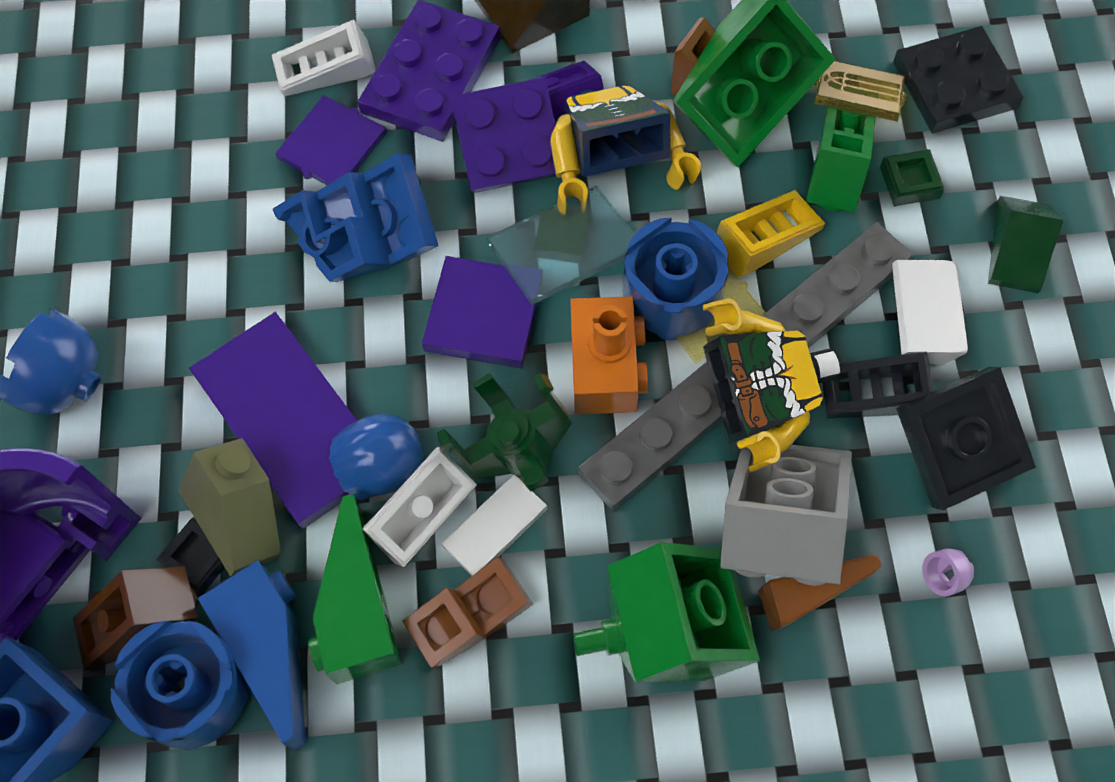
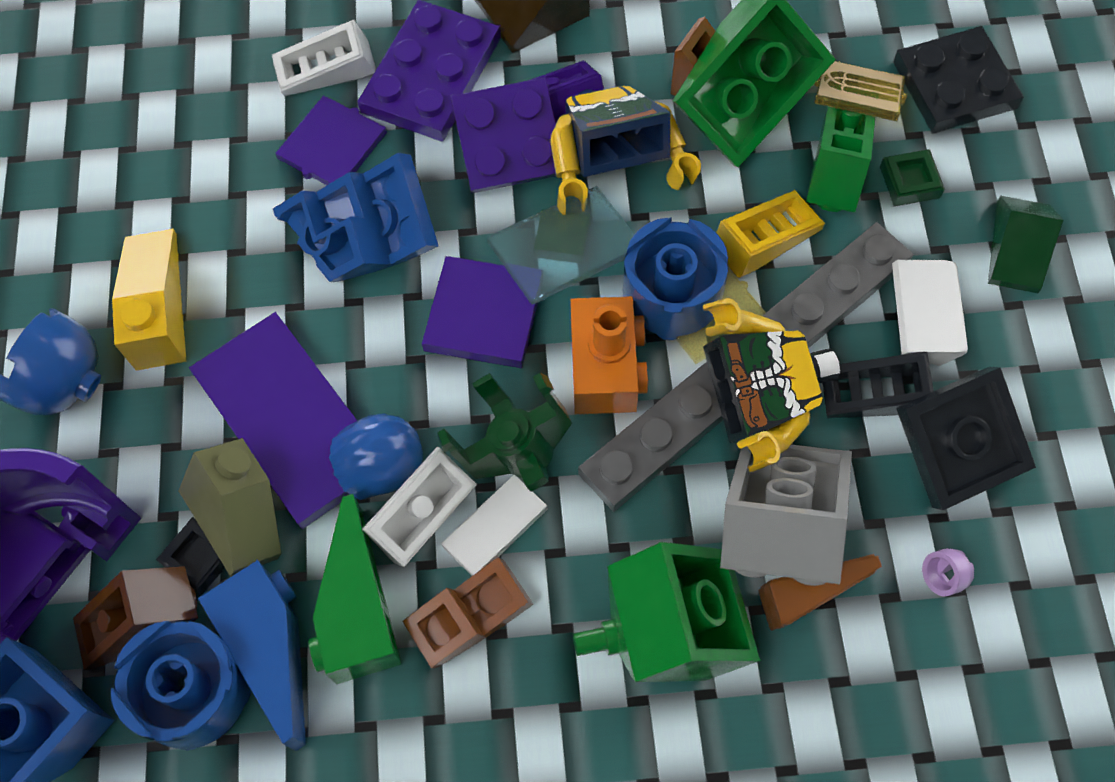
(149, 301): none -> yellow slope

